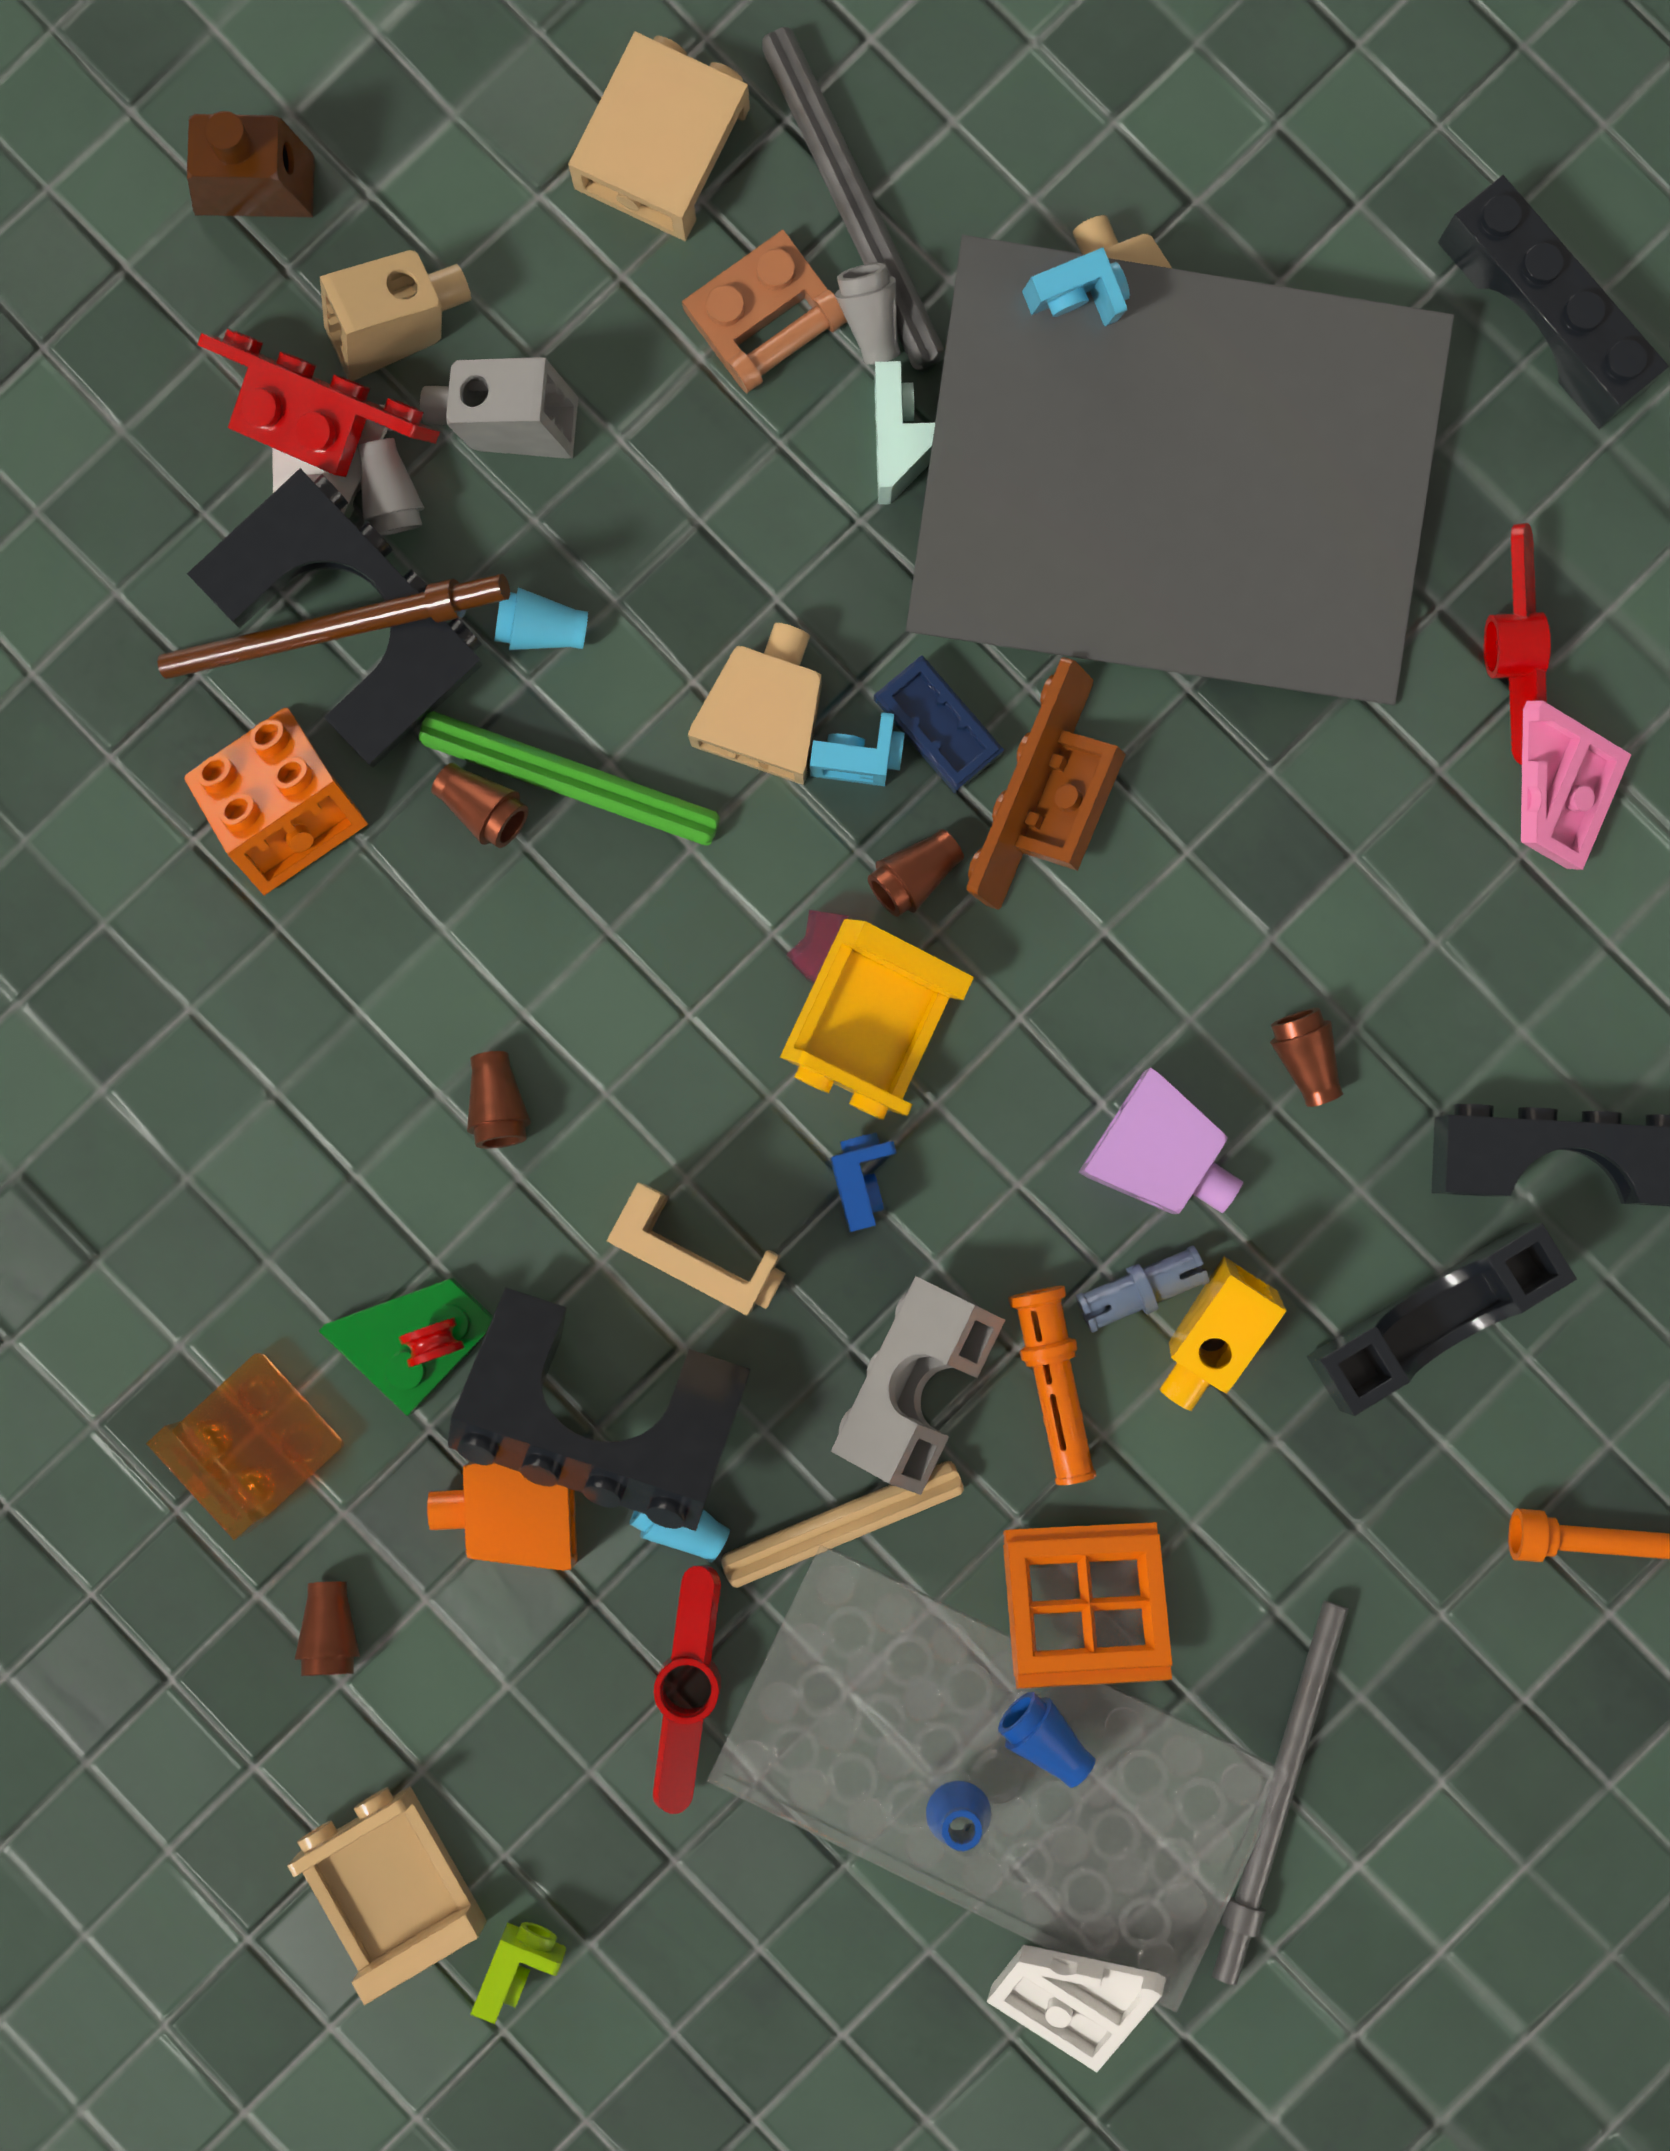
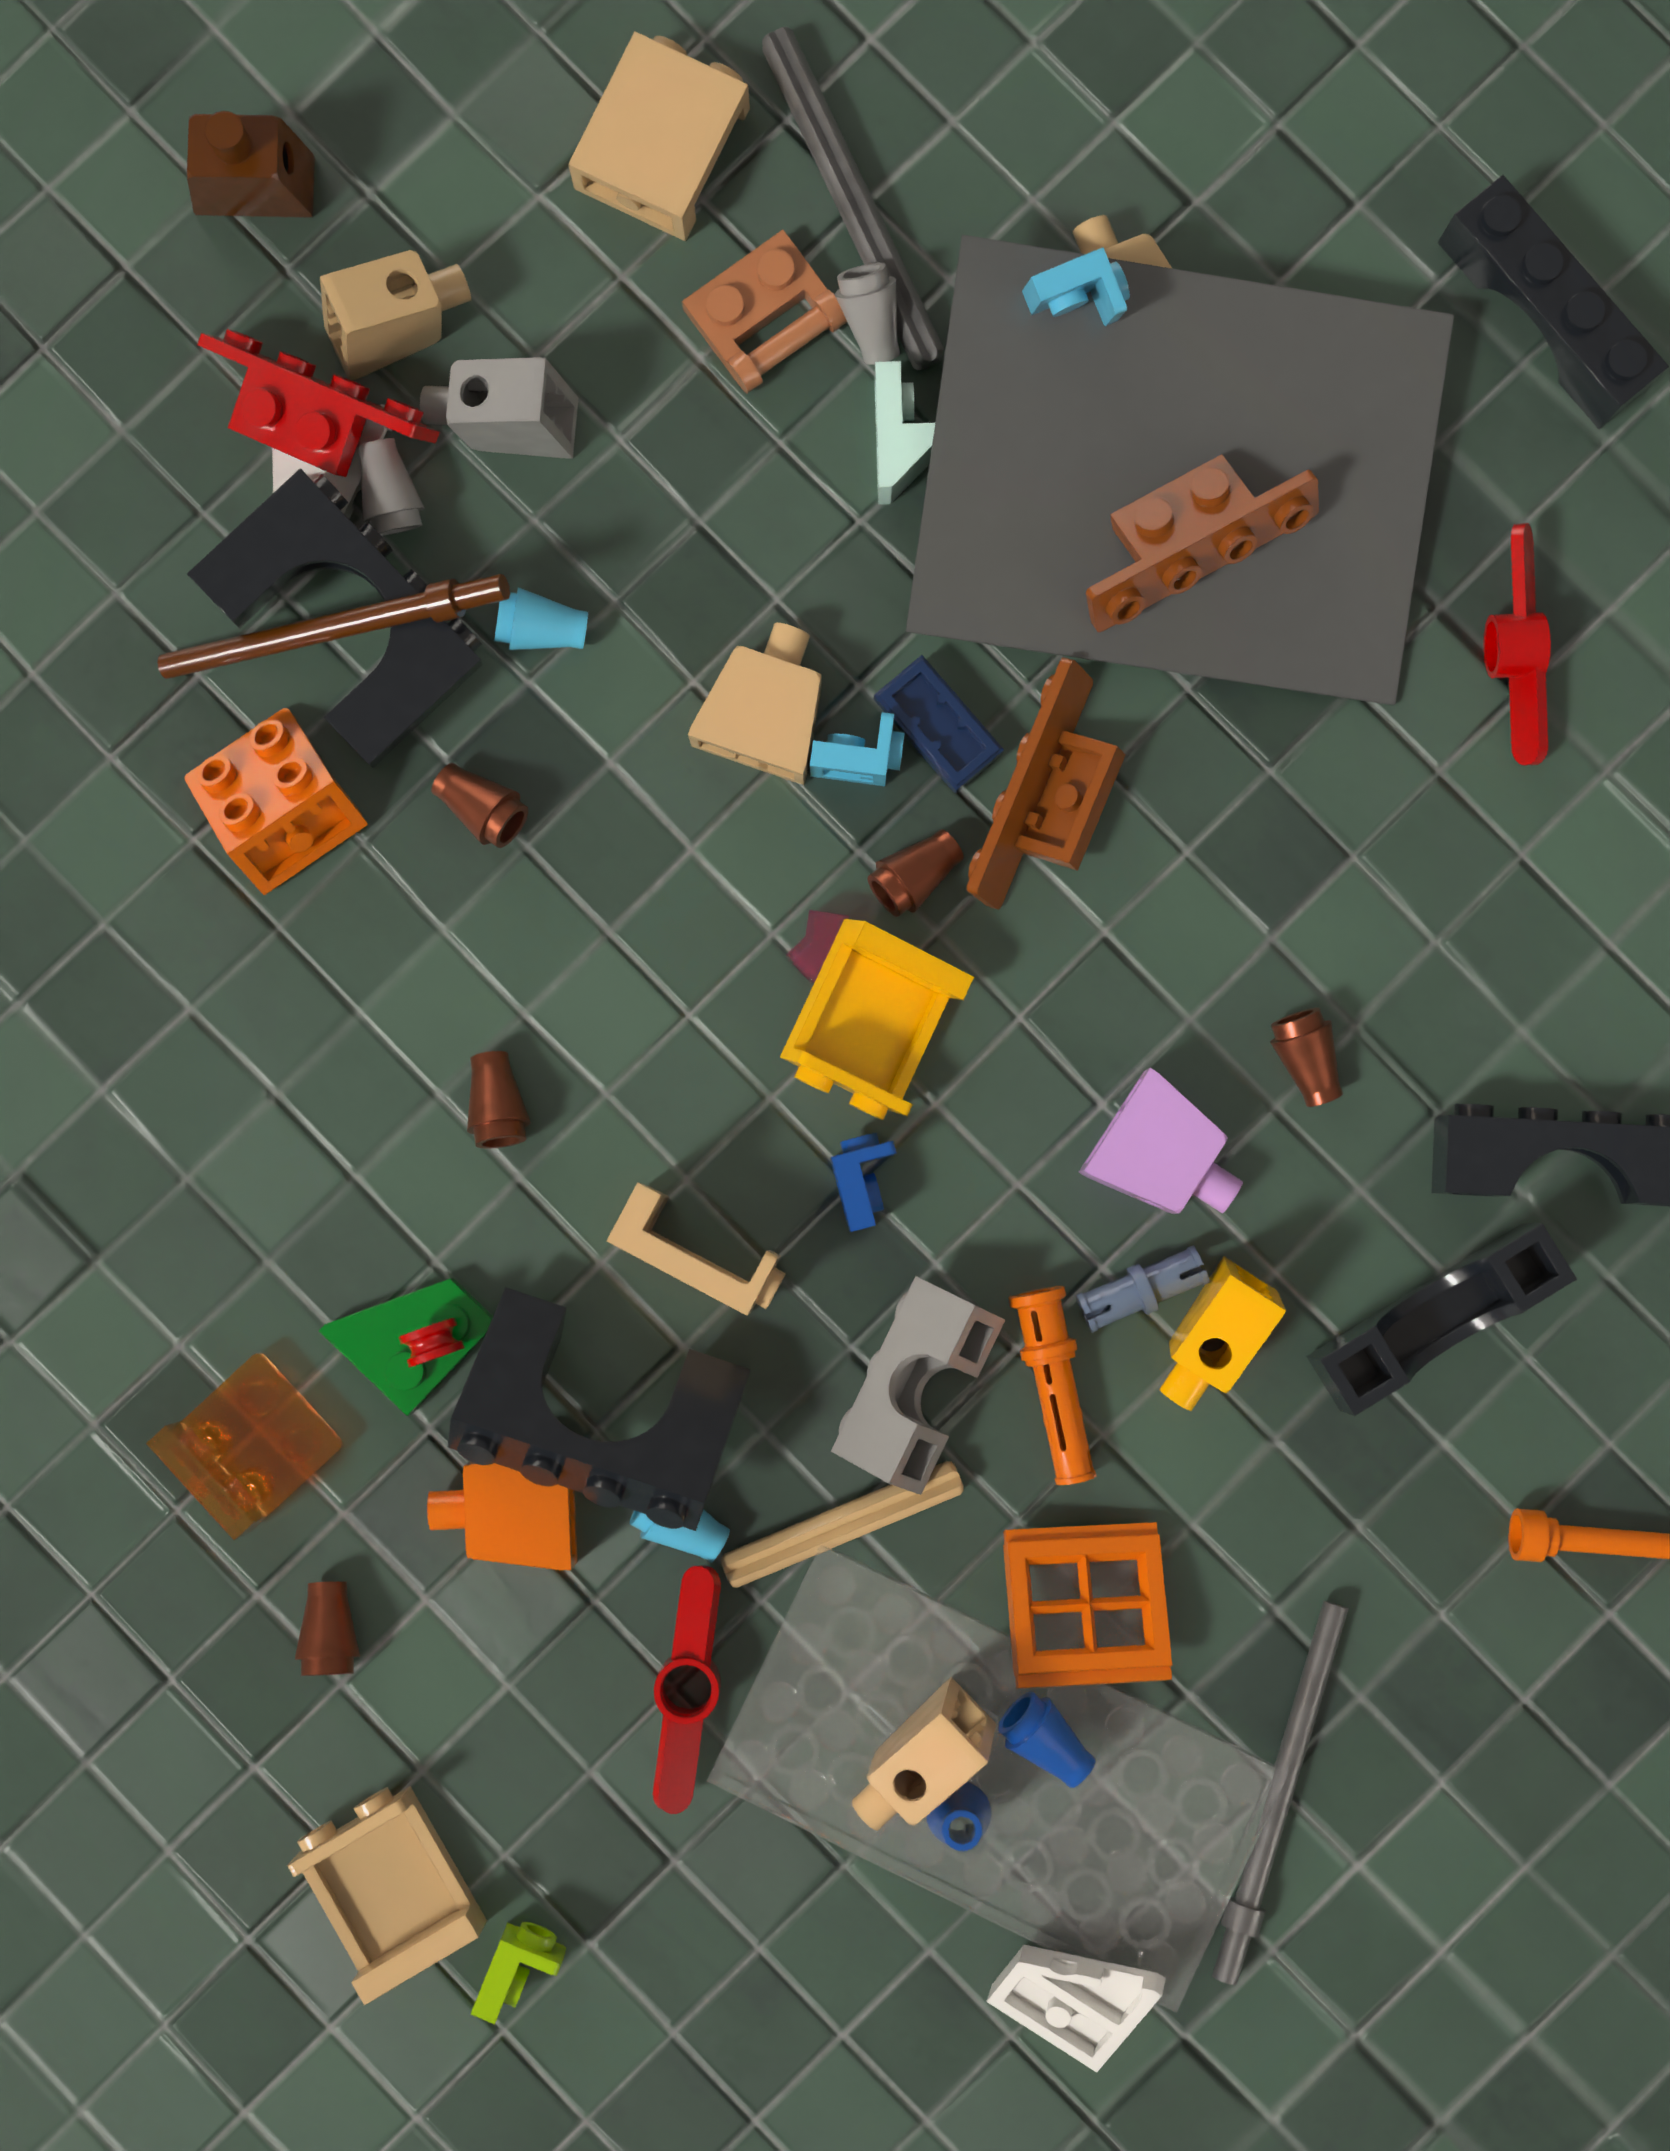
(569, 778): bright green axle -> none
(927, 1758): none -> tan torso
(1193, 531): none -> dark orange bracket
(1565, 784): bright pink wing -> none

